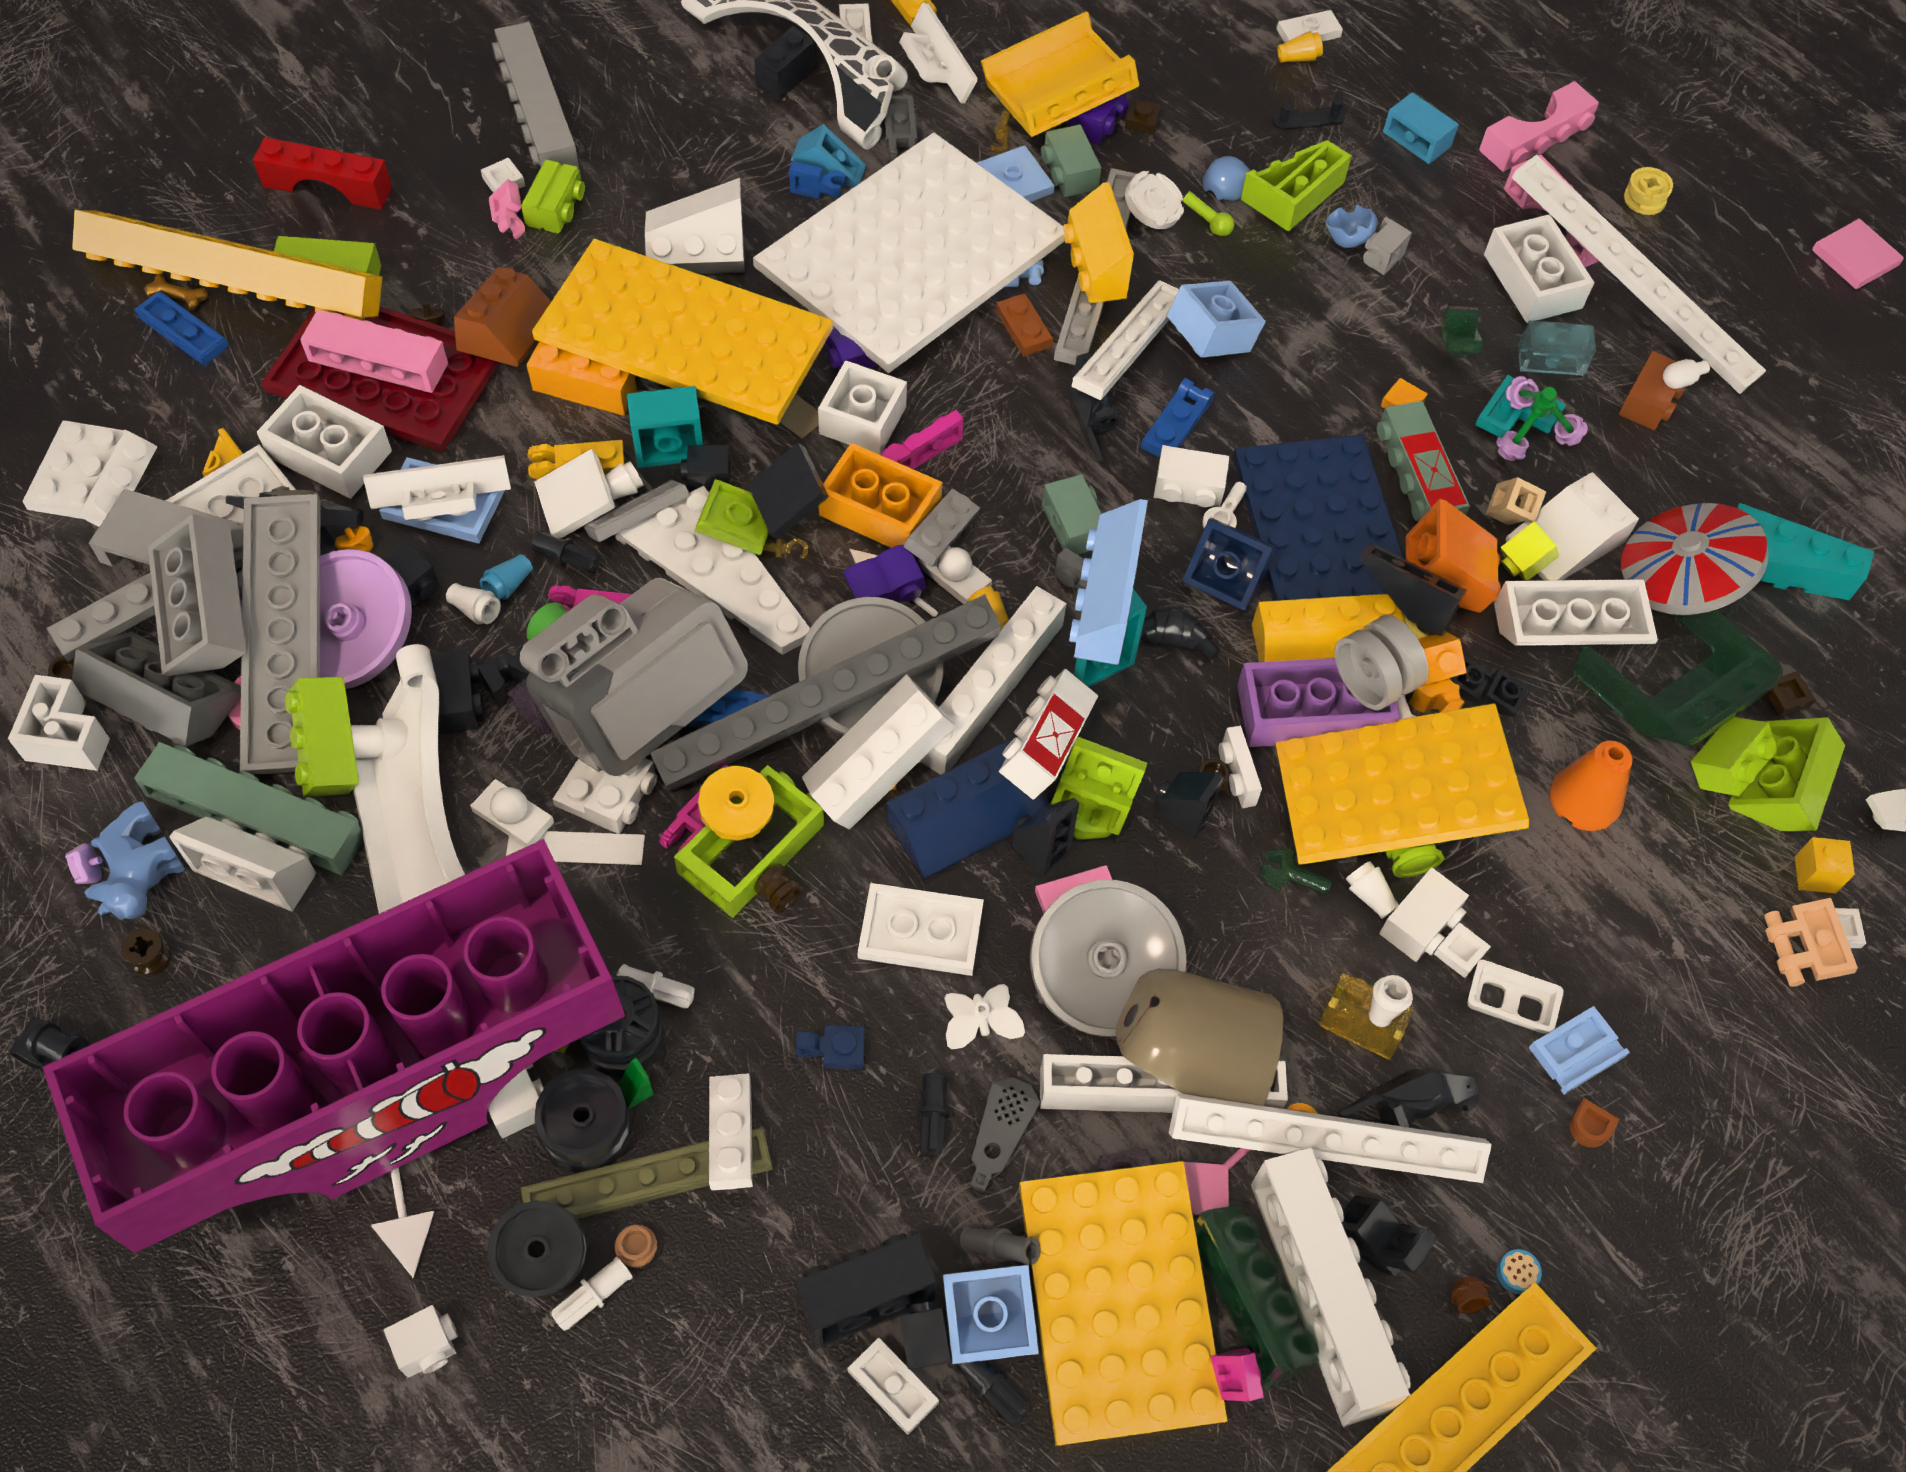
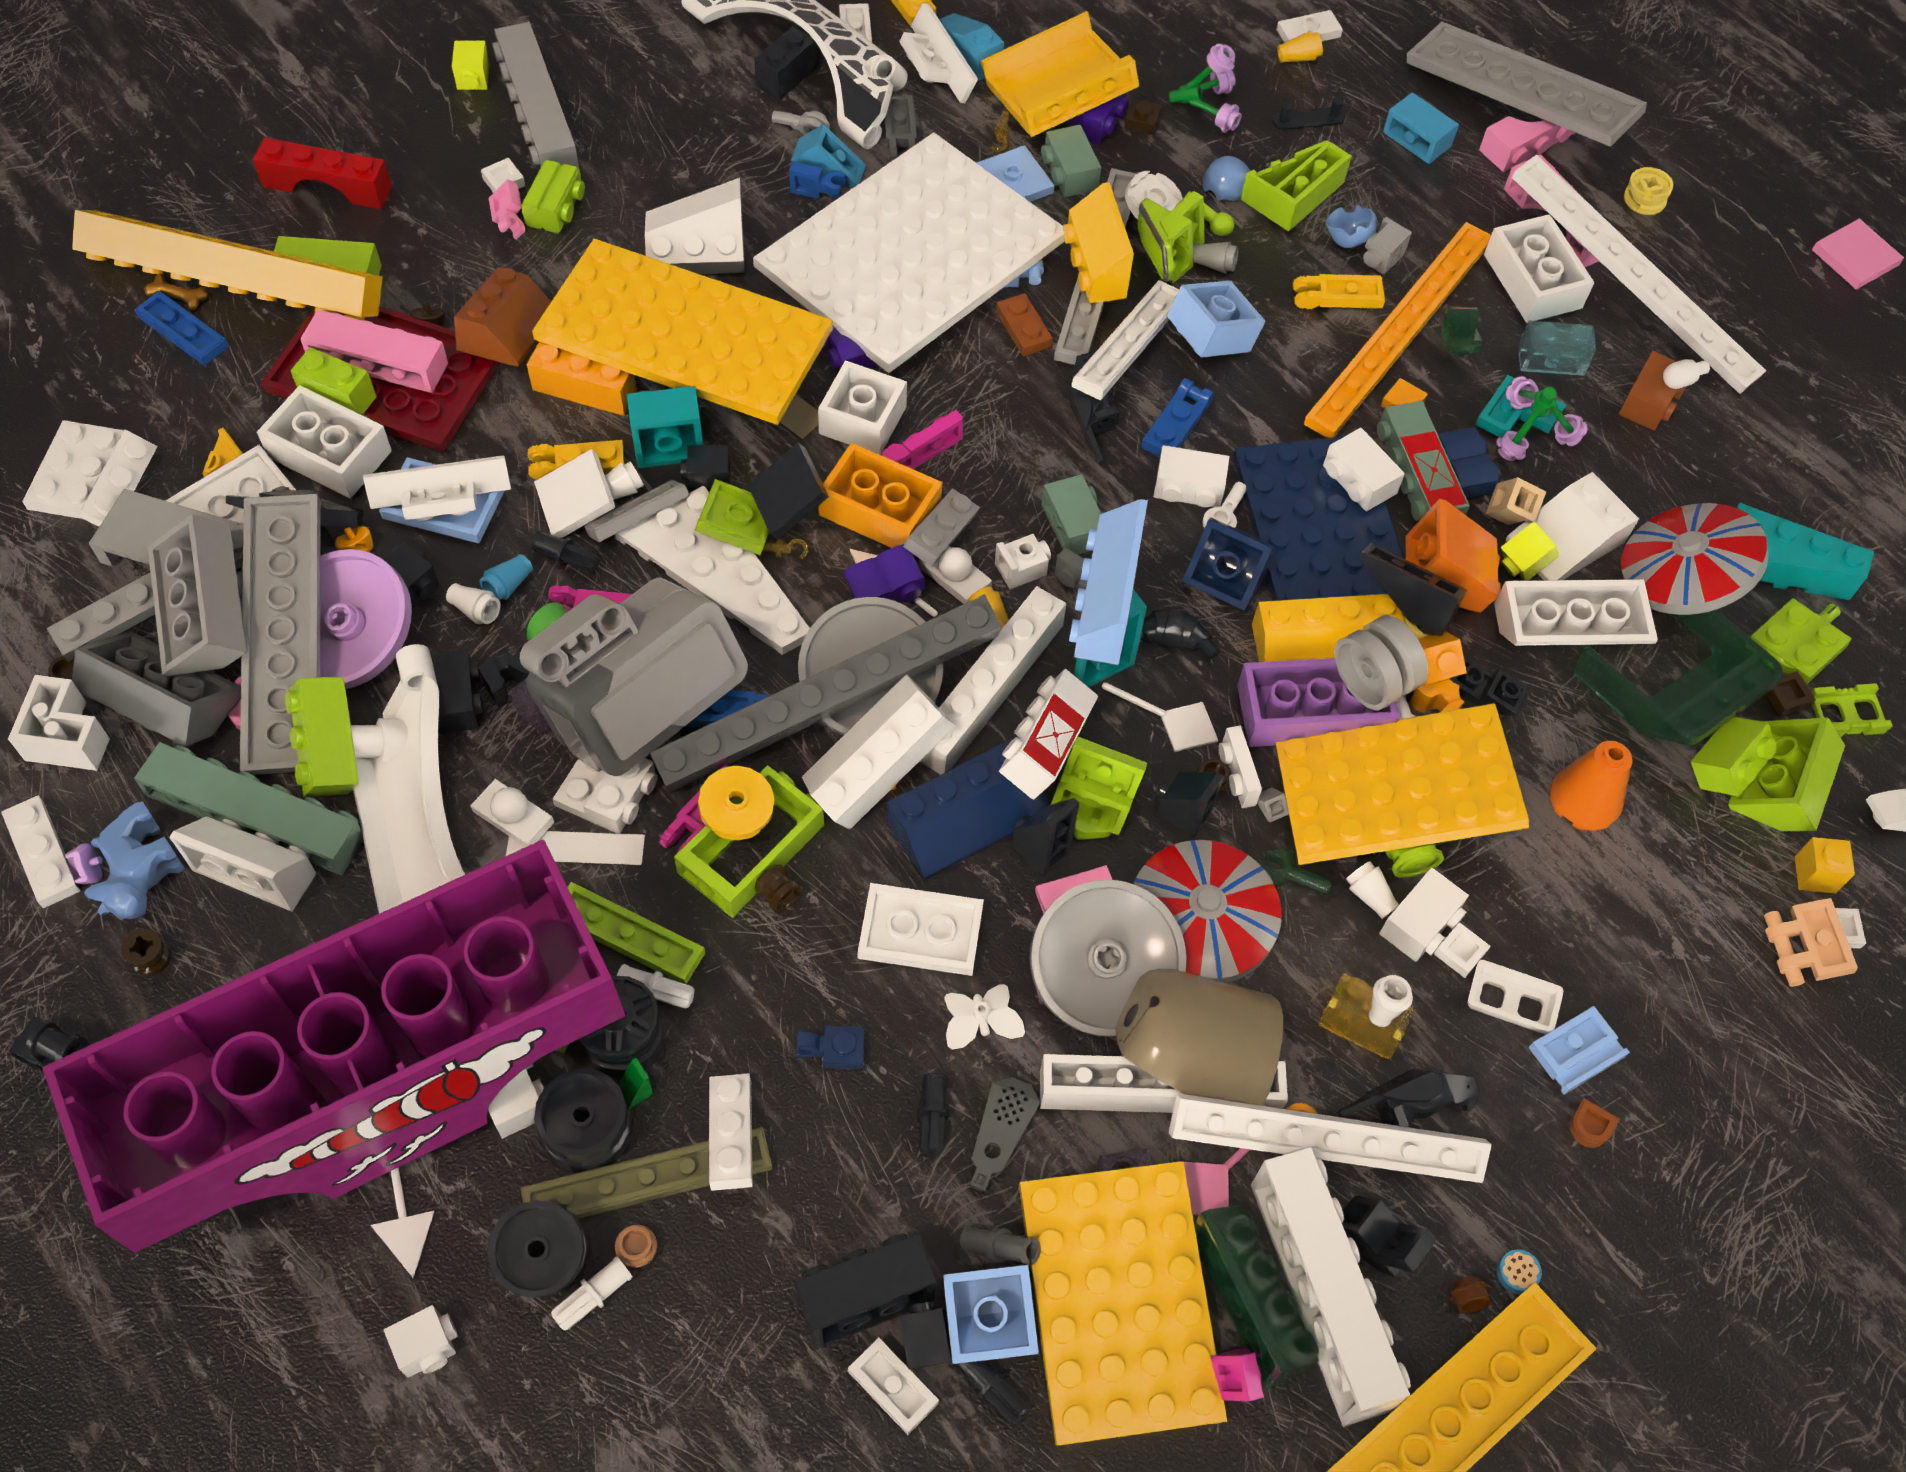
(40, 851): none -> white plate
(335, 380): none -> lime brick
(470, 65): none -> neon yellow brick
(637, 936): none -> lime plate
(804, 123): none -> light grey plate
(973, 40): none -> dark azure slope
(1022, 560): none -> white brick
(1171, 234): none -> lime piece
(1185, 725): none -> white piece
(1216, 256): none -> light grey cone
(1220, 903): none -> dish
(1222, 79): none -> lavender plant
(1273, 804): none -> light grey piece
(1339, 291): none -> yellow hinge
(1363, 469): none -> white brick
(1397, 332): none -> light orange plate
(1470, 461): none -> dark blue brick
(1527, 83): none -> light grey plate
(1802, 639): none -> lime plate
(1845, 701): none -> lime piece

